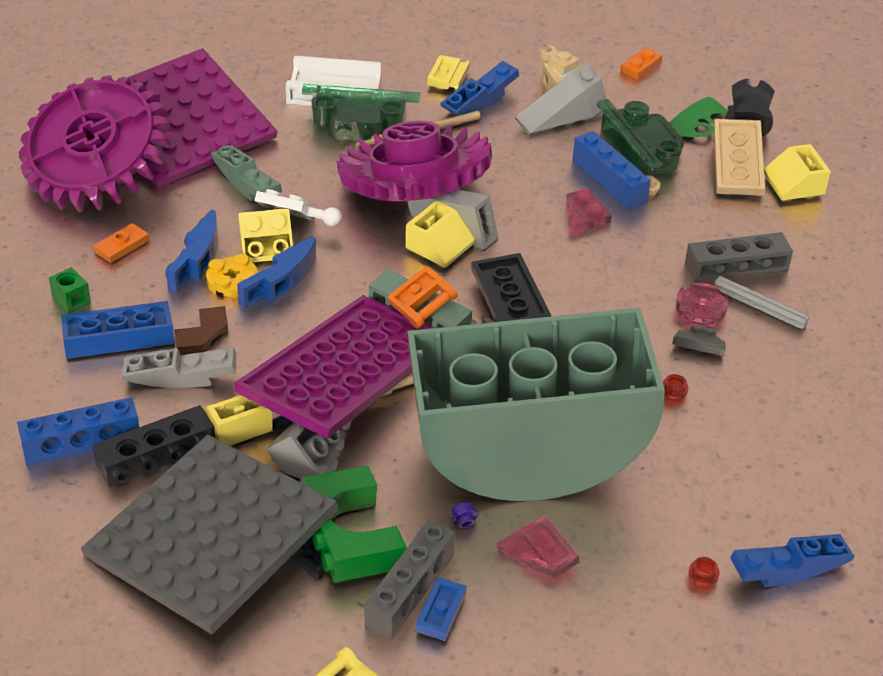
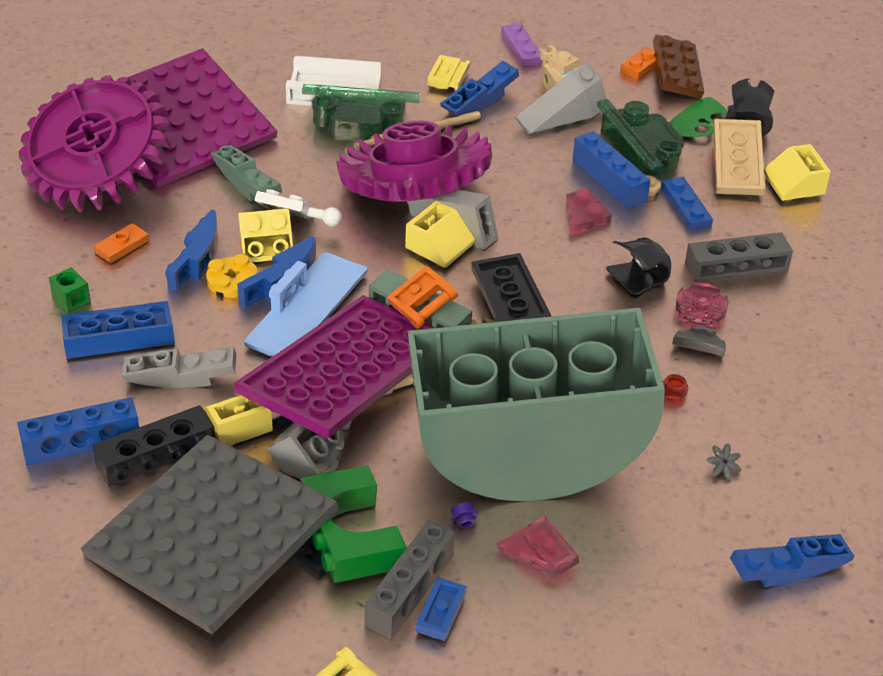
(198, 339): reddish brown tile -> none
(304, 301): none -> light blue bracket
(521, 44): none -> medium lavender plate
(642, 270): none -> black piece
(678, 66): none -> reddish brown plate
(687, 203): none -> blue plate
(704, 571): clear red plate -> none
(724, 461): none -> dark grey plant
(762, 302): light grey axle -> none

